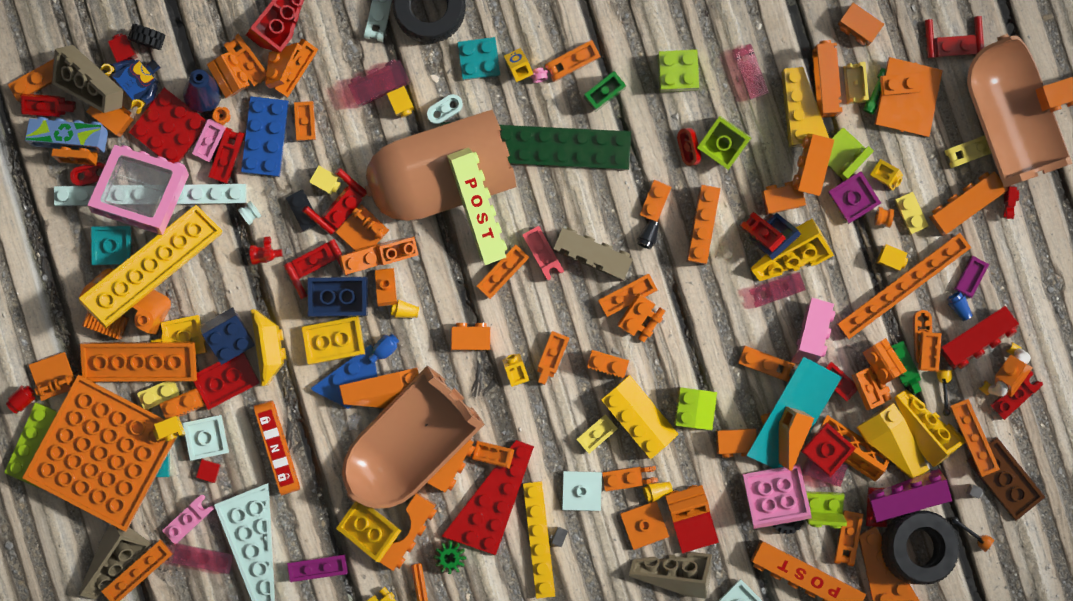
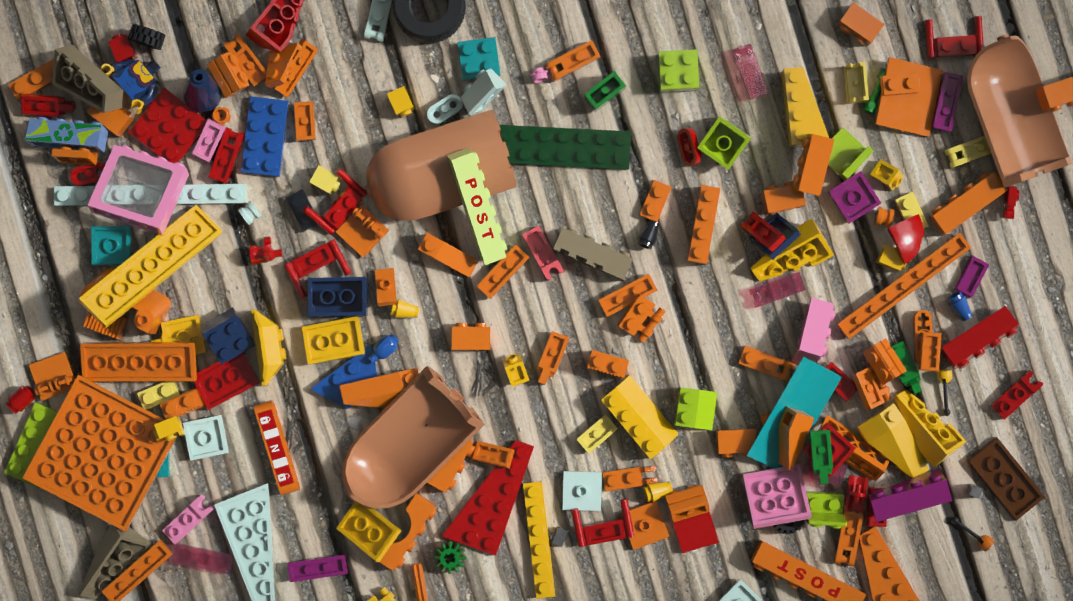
(208, 471): red tile -> none
(378, 83): clear pink brick -> none
(378, 254): orange slope -> none
(447, 255): none -> orange slope
(482, 91): none -> light aqua slope
(518, 65): yellow brick -> none
(603, 531): none -> red plate
(680, 574): dark tan wedge -> none
(821, 454): none -> green hinge
(827, 79): orange door -> none
(856, 493): none -> red hips
(907, 237): none -> red brick
(944, 543): black tyre -> none
(947, 102): none -> magenta plate
(974, 438): orange plate -> none
(1010, 374): torso -> none

